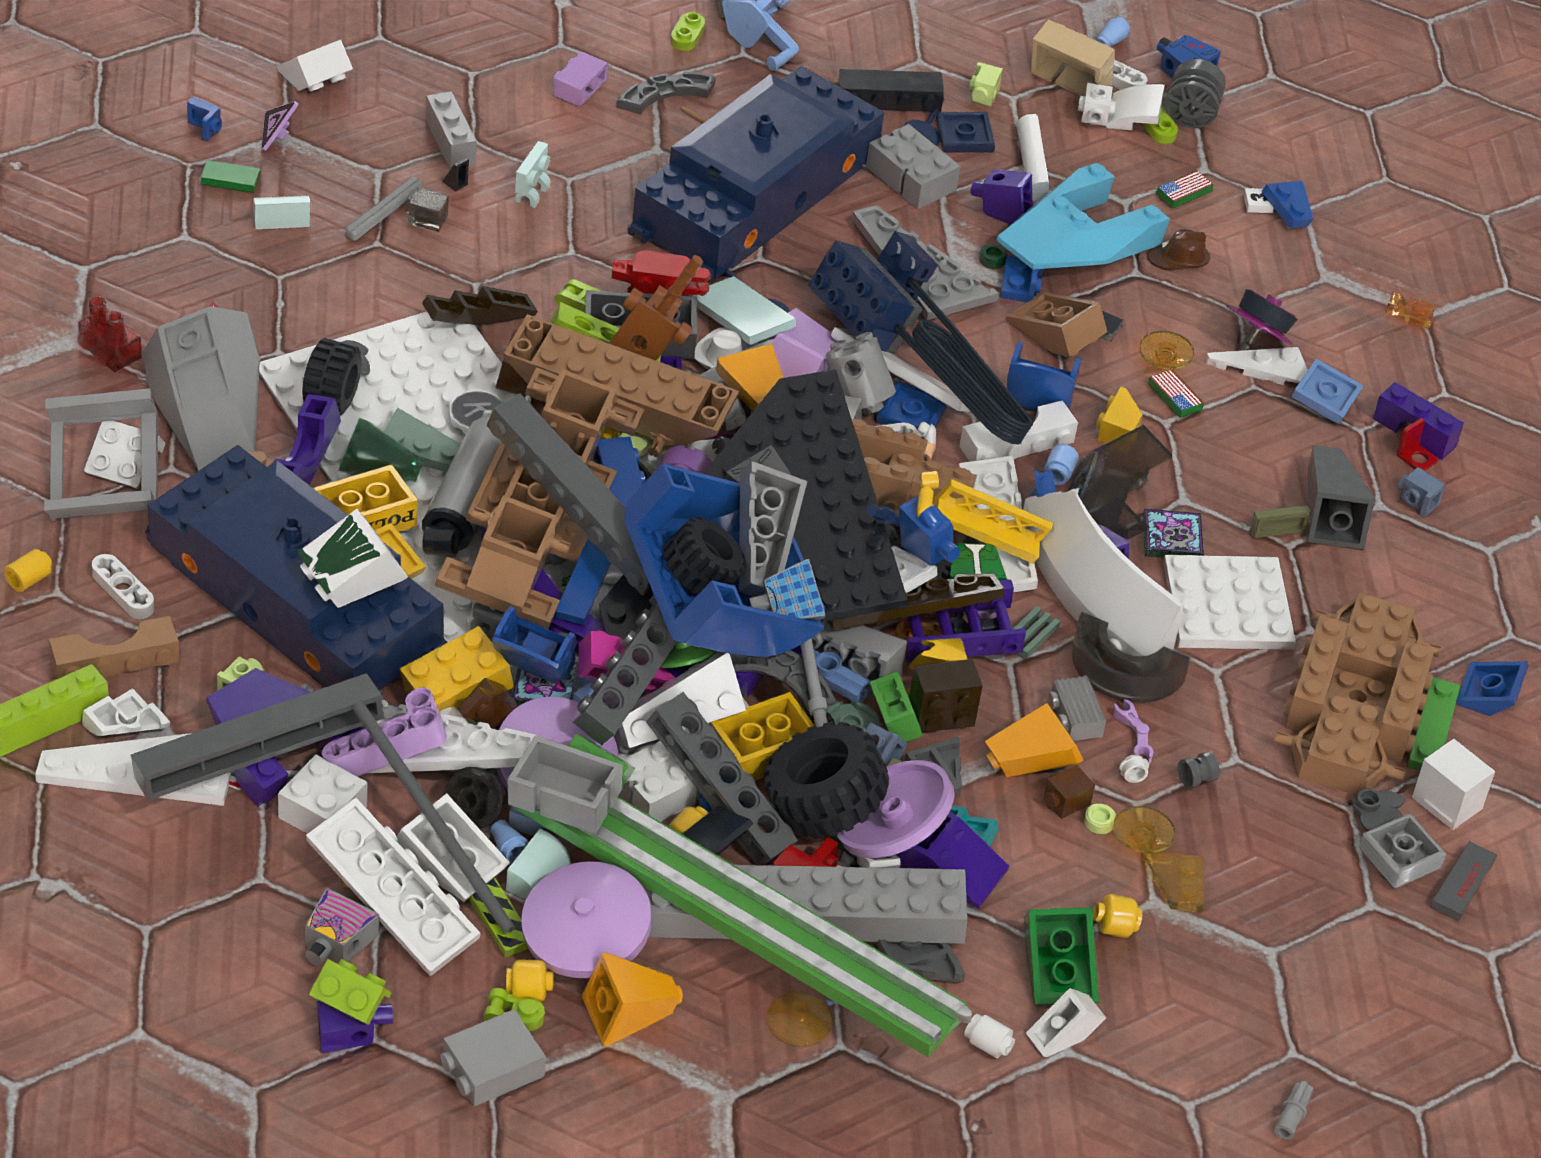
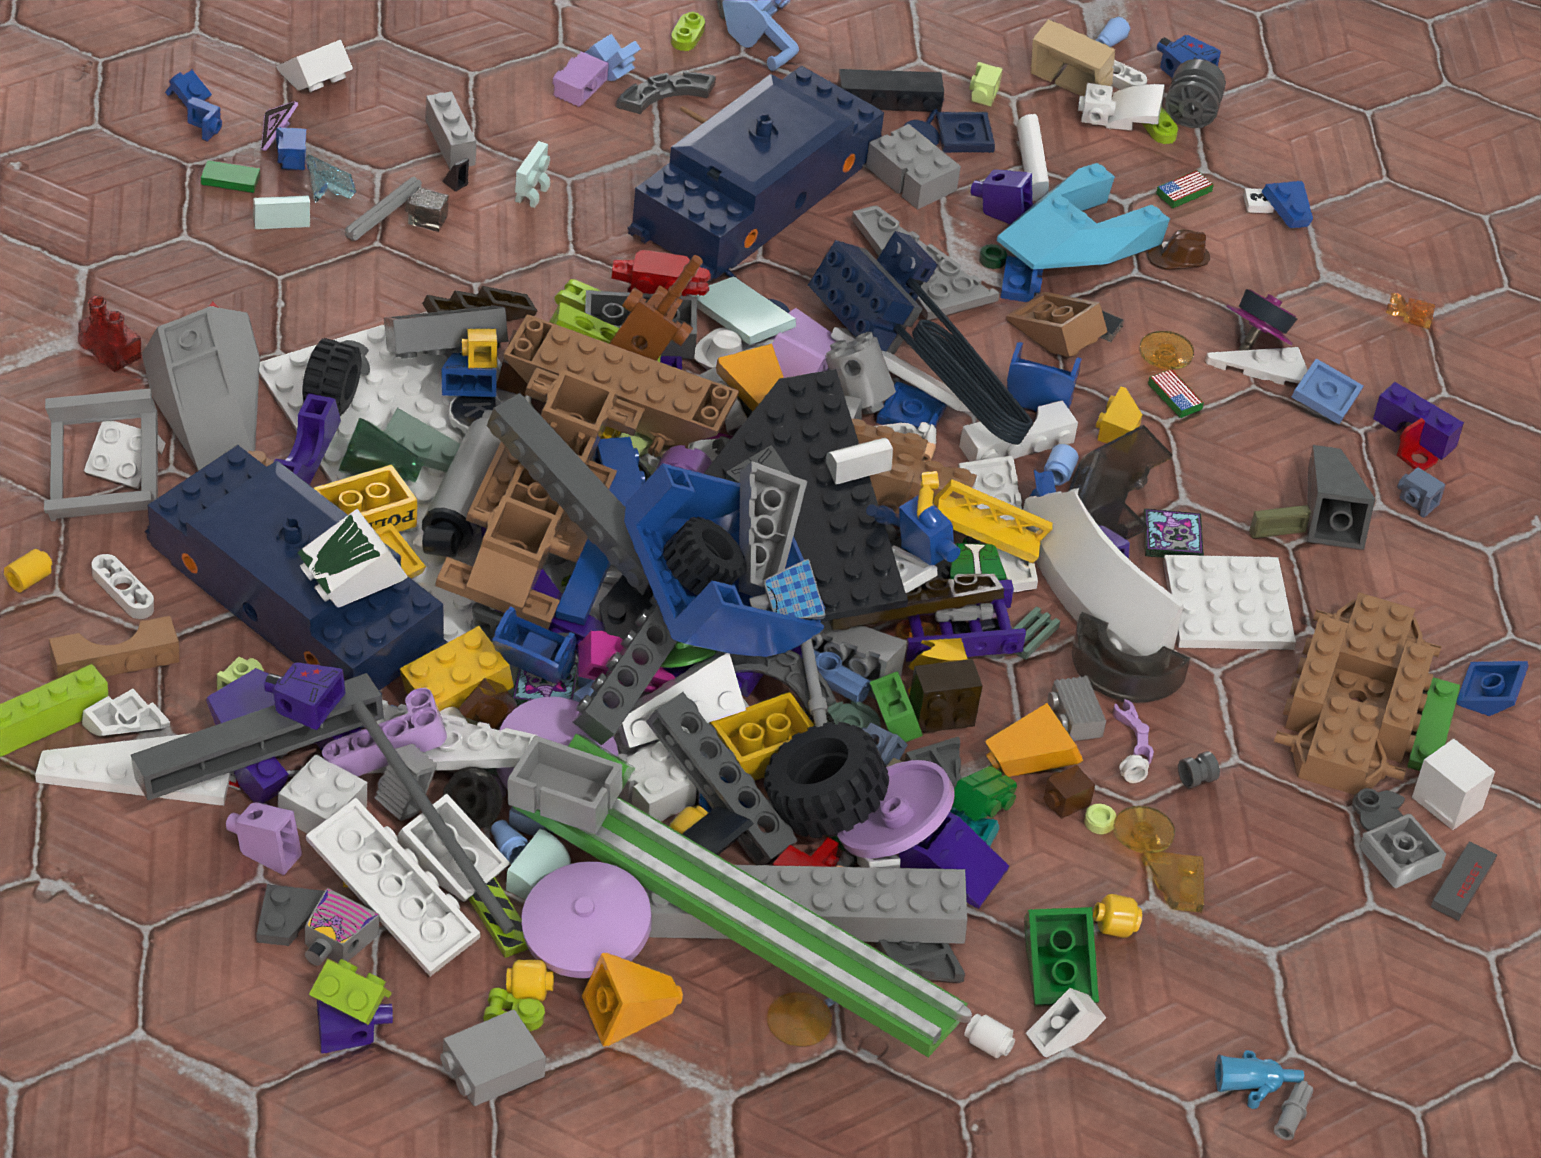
(188, 86): none -> blue bracket
(267, 835): none -> lavender torso
(285, 913): none -> dark grey wing
(291, 147): none -> blue window
(307, 692): none -> dark purple torso
(326, 176): none -> clear light blue slope
(393, 793): none -> light grey brick
(441, 330): none -> dark grey brick
(465, 381): none -> blue torso
(480, 348): none -> yellow brick
(619, 58): none -> light blue brick
(860, 460): none -> white brick
(968, 612): none -> light grey axle
(984, 793): none -> green brick
(1253, 1073): none -> dark azure piece

